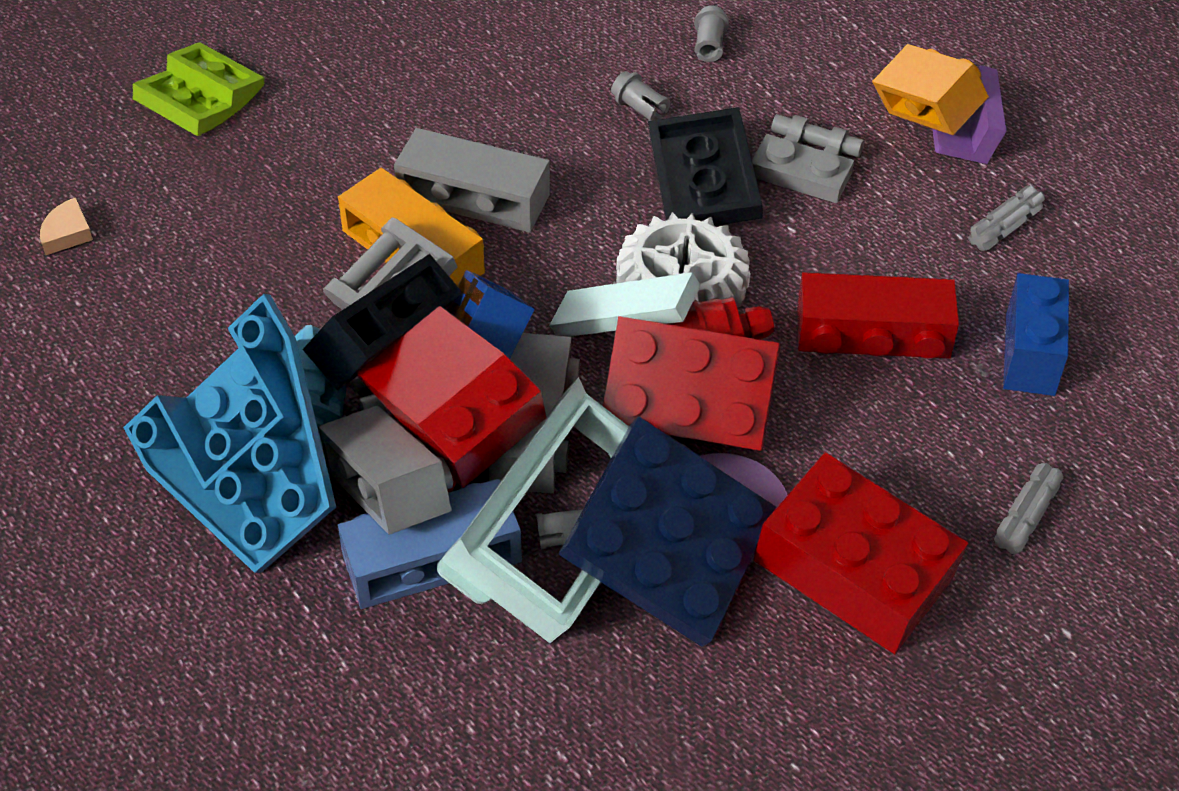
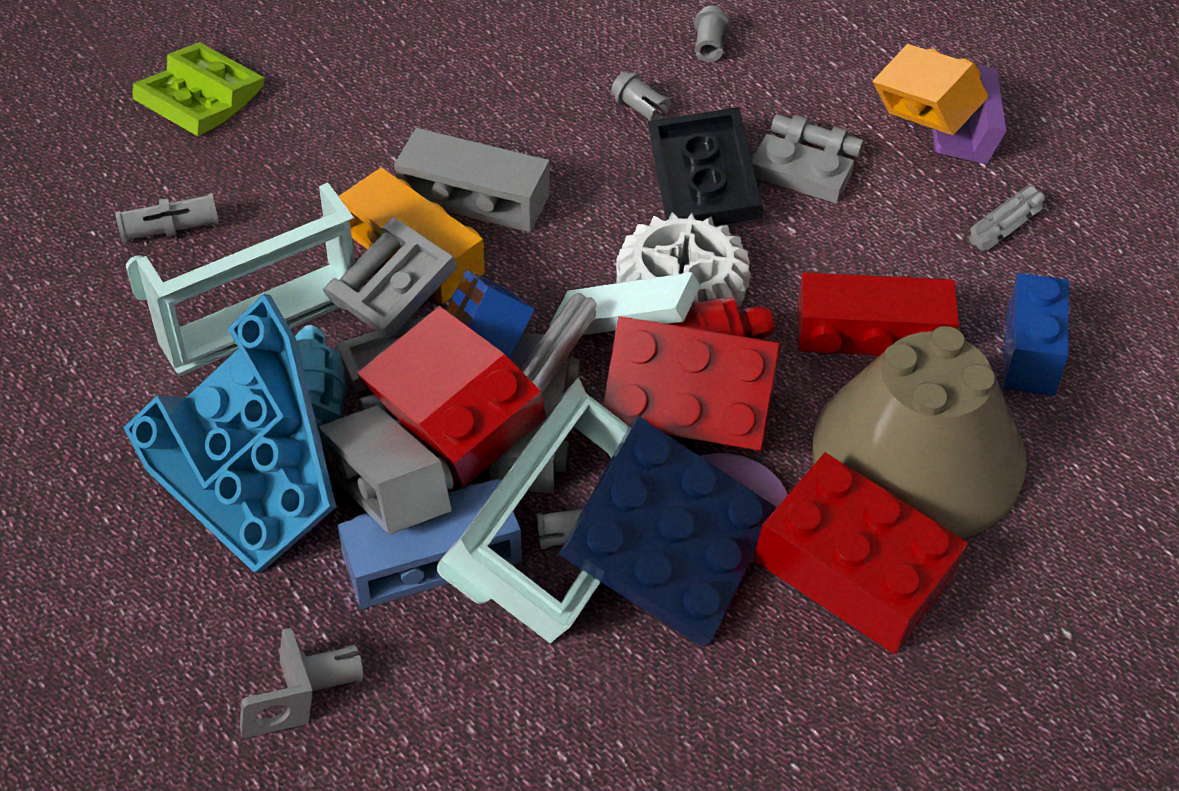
(64, 228): light nougat tile -> none
(166, 217): none -> light grey pin
(297, 300): none -> light aqua piece
(302, 677): none -> light grey bracket
(379, 320): black slope -> none
(559, 340): none -> light grey axle
(930, 431): none -> dark tan cone
(1028, 508): light grey axle -> none

